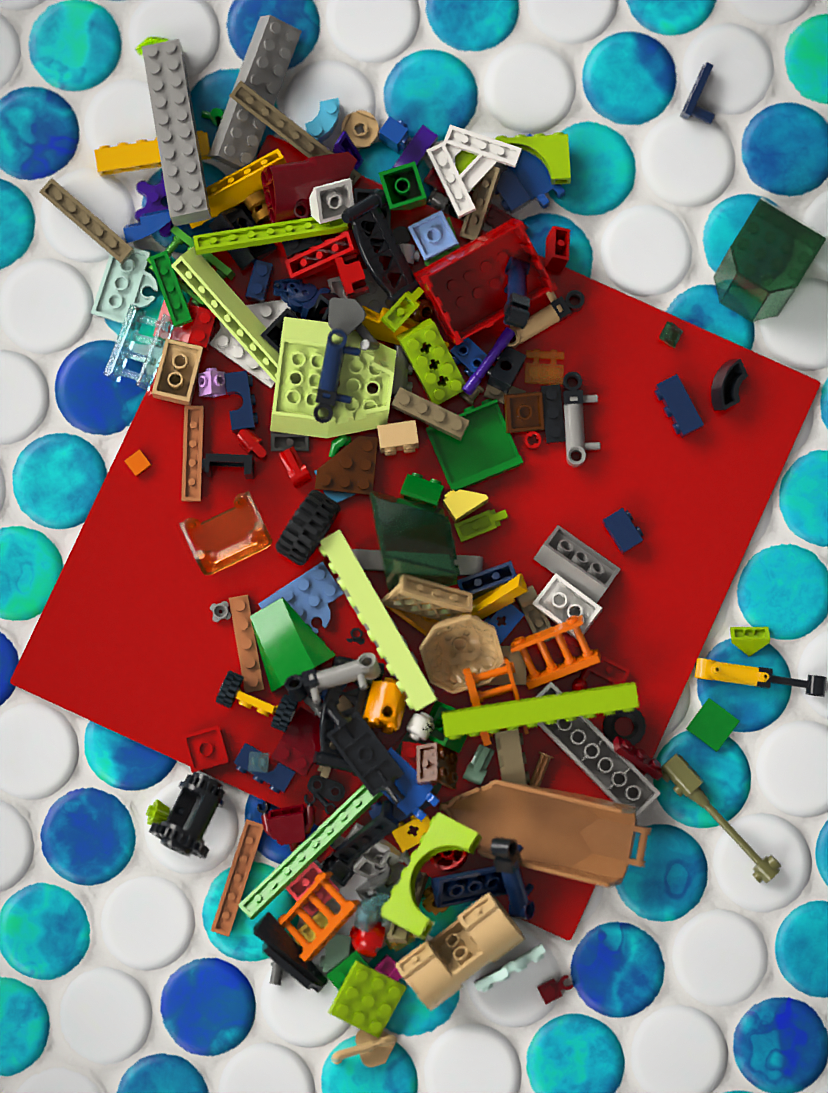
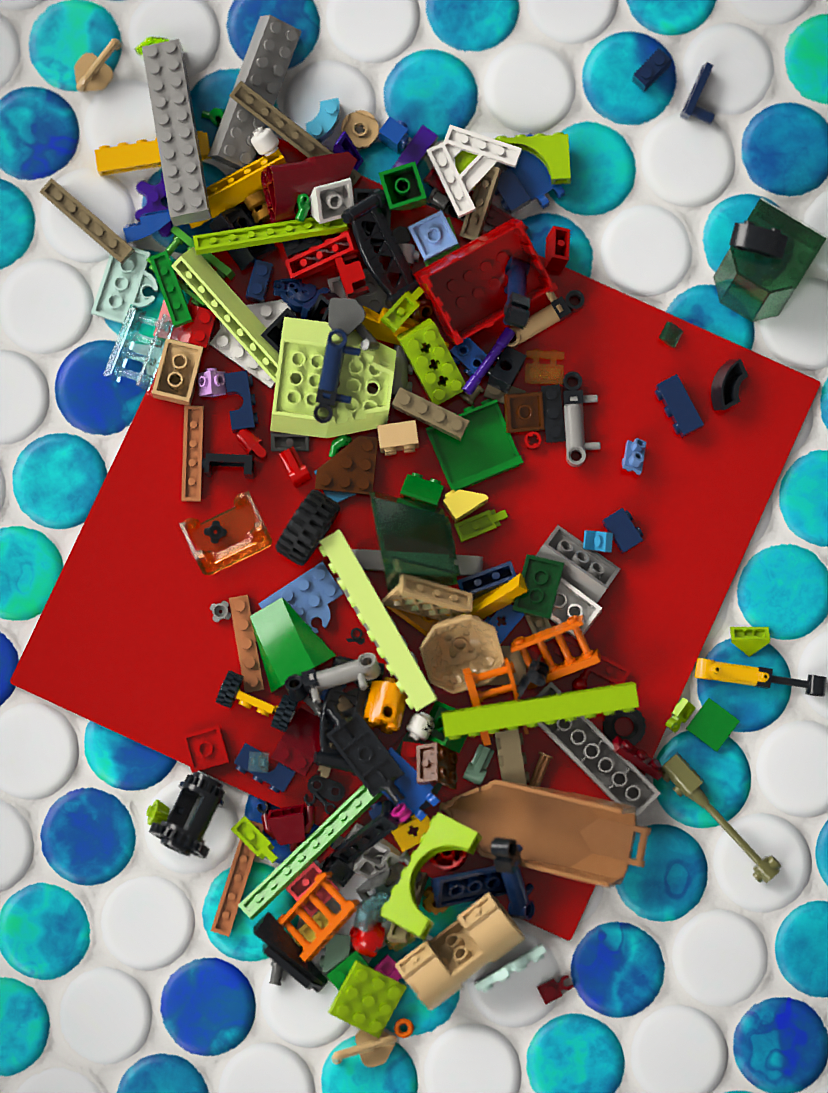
(92, 72): none -> tan piece
(137, 462): orange tile -> none
(220, 532): none -> black plate
(254, 839): none -> lime hinge
(265, 141): none -> white head
(304, 205): none -> green arm
(400, 1033): none -> orange plate
(401, 812): none -> dark pink bush
(536, 674): none -> black hinge
(542, 581): none -> dark green plate
(598, 541): none -> dark azure bracket
(634, 456): none -> medium blue hips
(651, 70): none -> dark blue brick
(680, 714): none -> lime plate
(758, 240): none -> black brick

